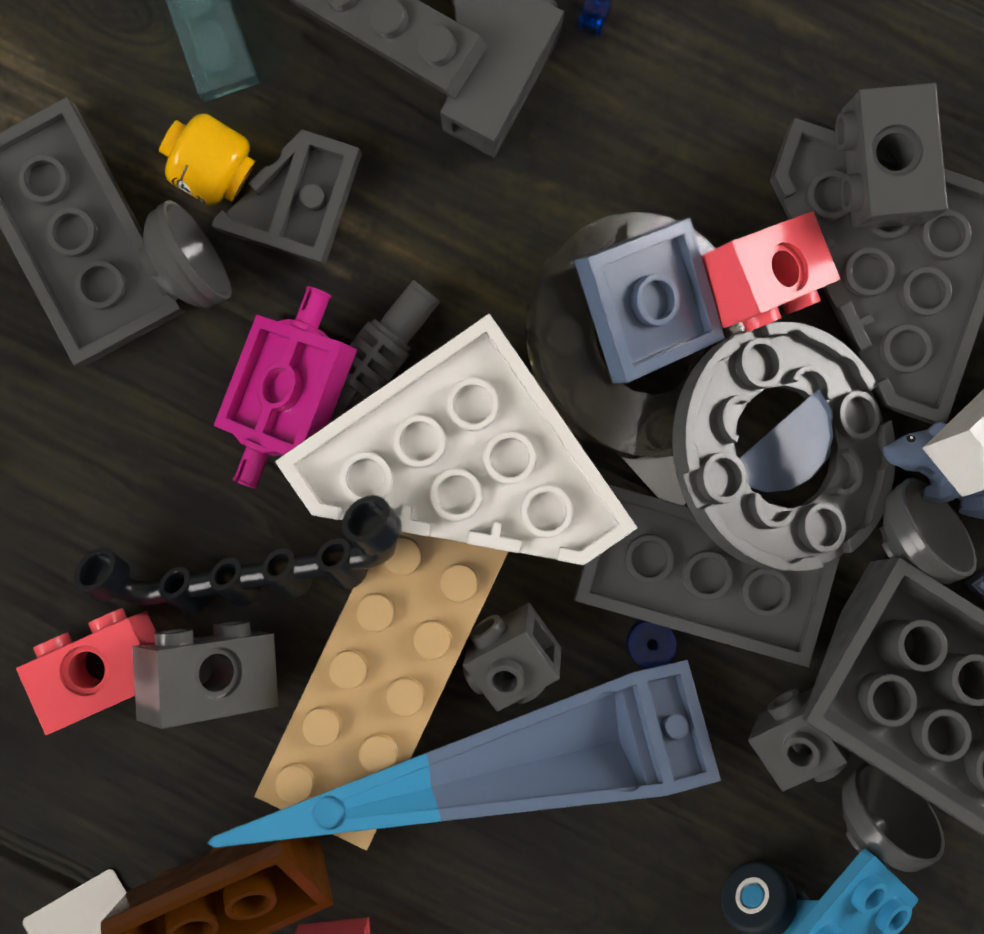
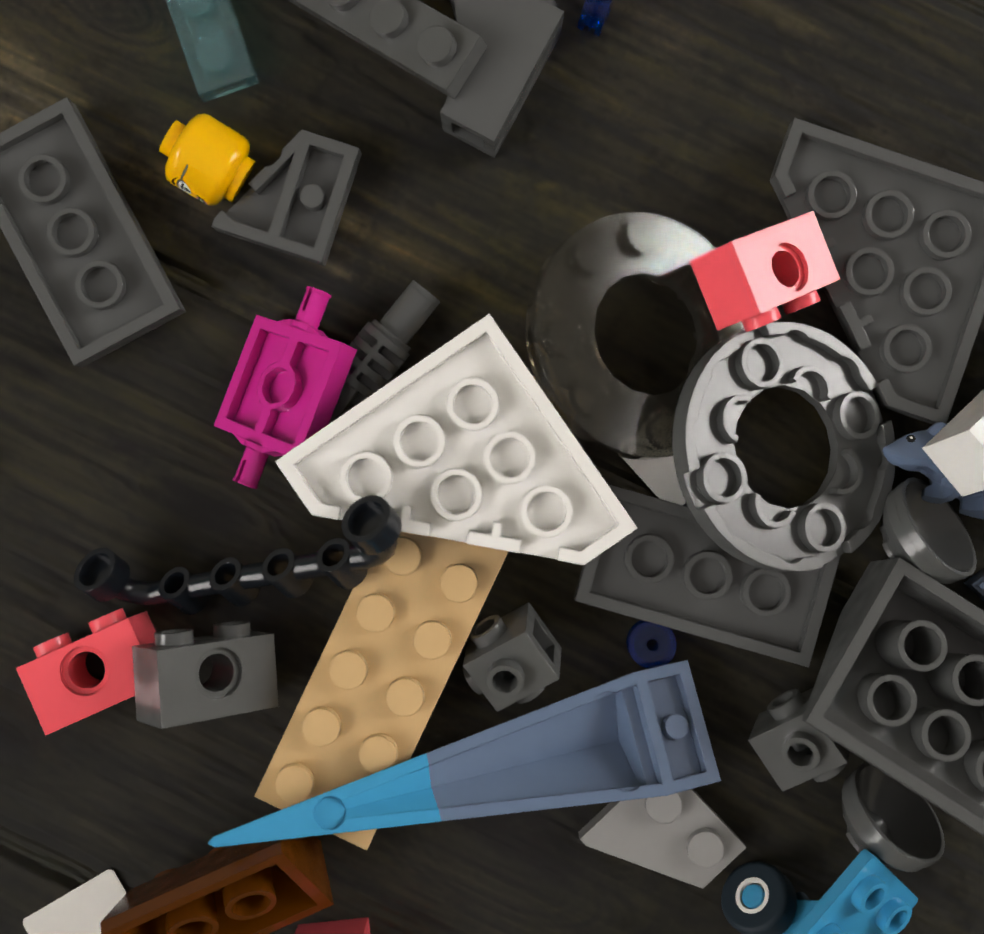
(182, 258): dark grey piece -> none
(650, 300): sand blue plate -> none
(667, 835): none -> light grey wing
(792, 449): sand blue tile -> none
(908, 126): dark grey brick -> none

